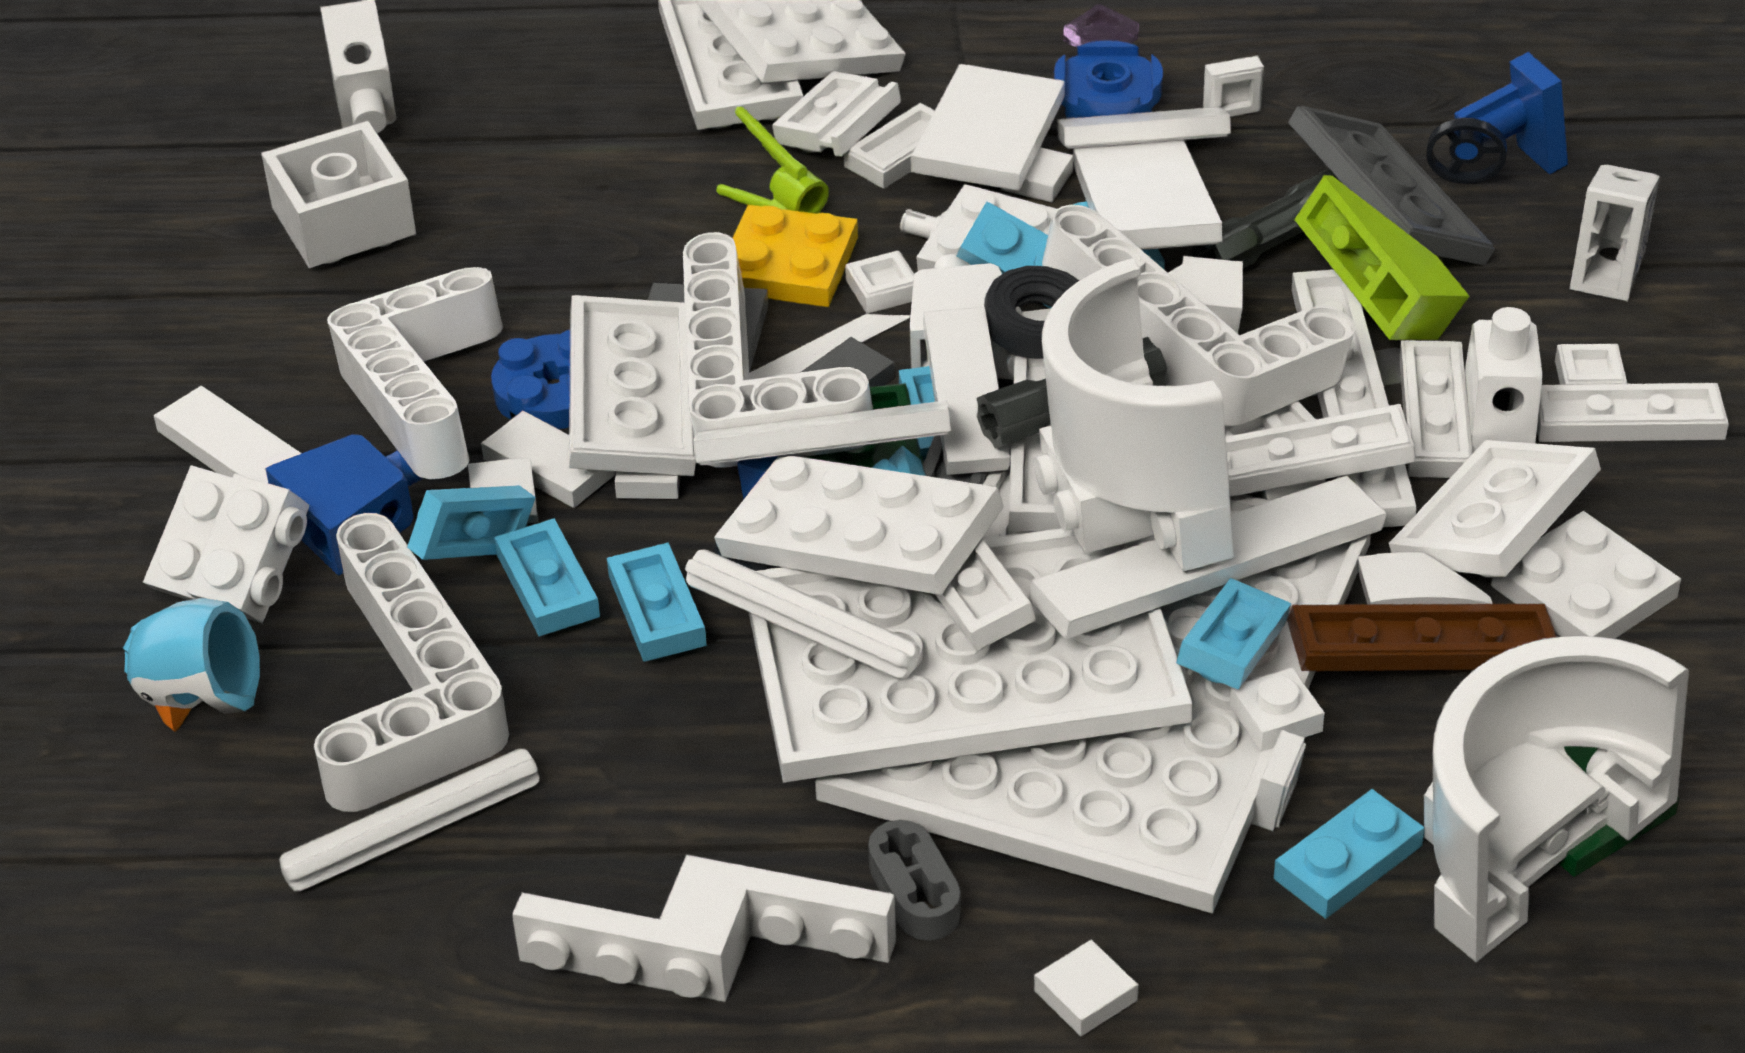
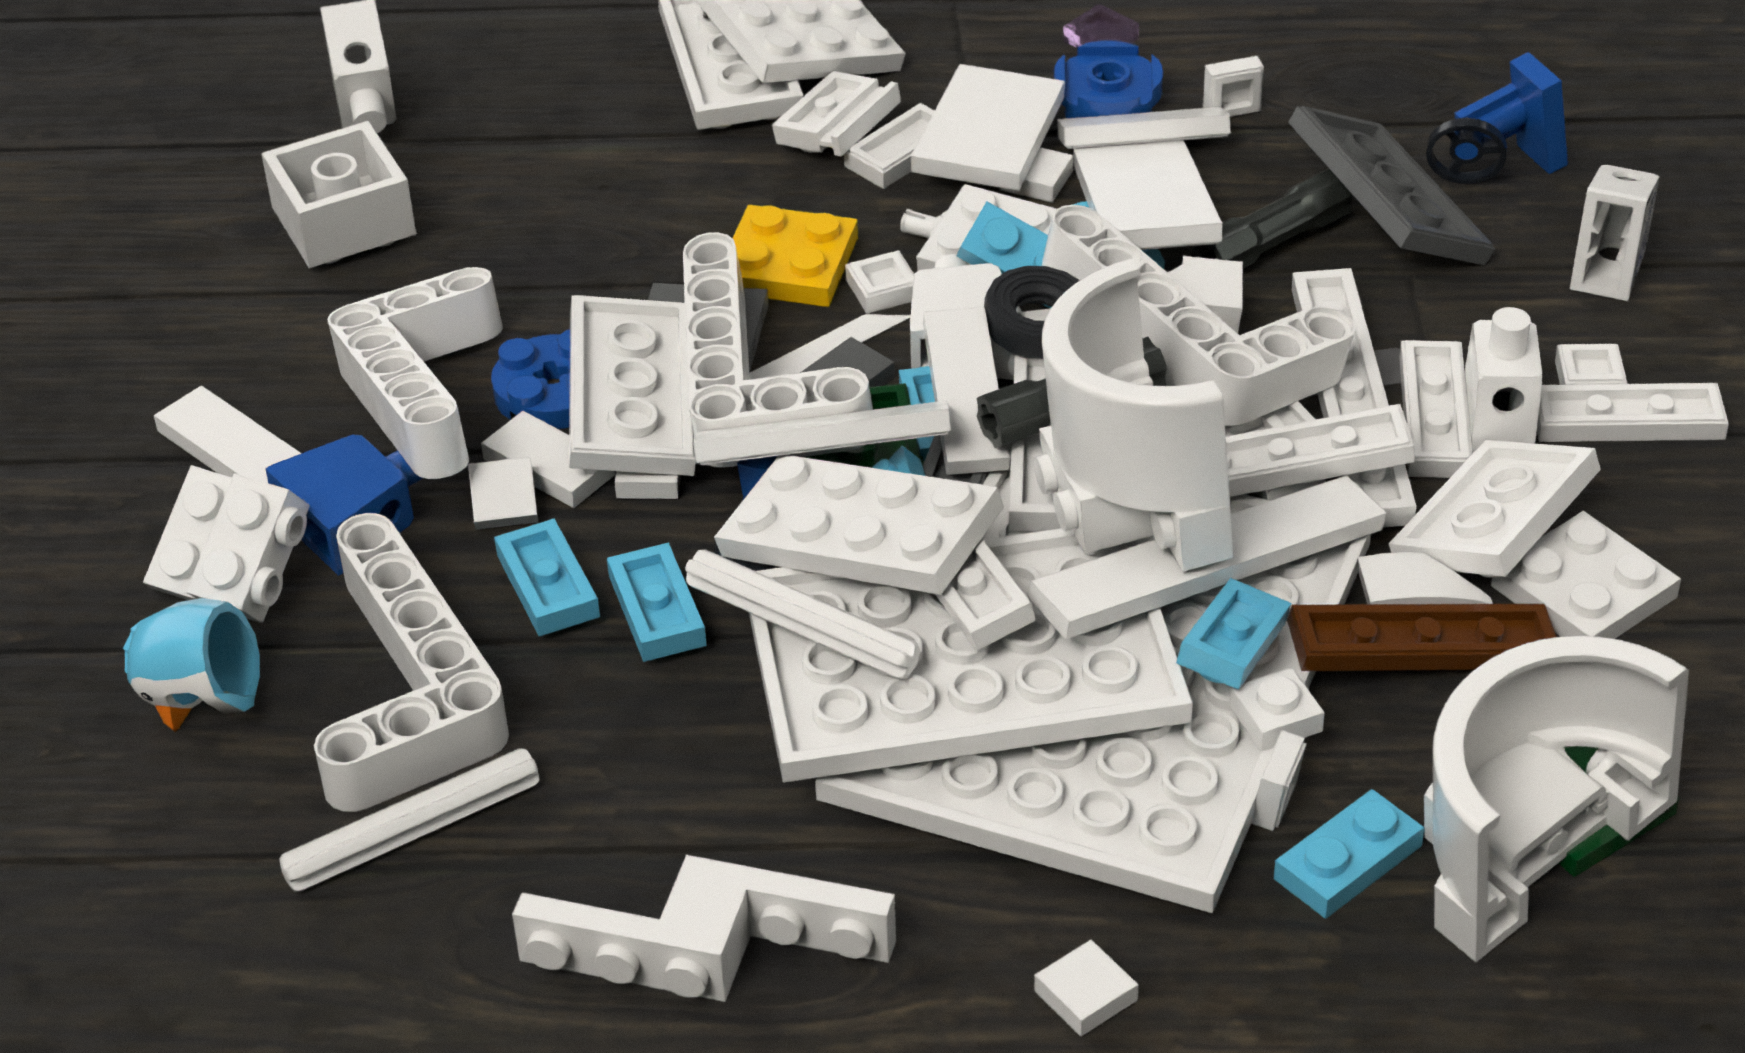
(467, 520): medium azure plate -> none
(791, 184): lime plant -> none
(927, 874): dark grey beam -> none
(1381, 264): lime slope -> none

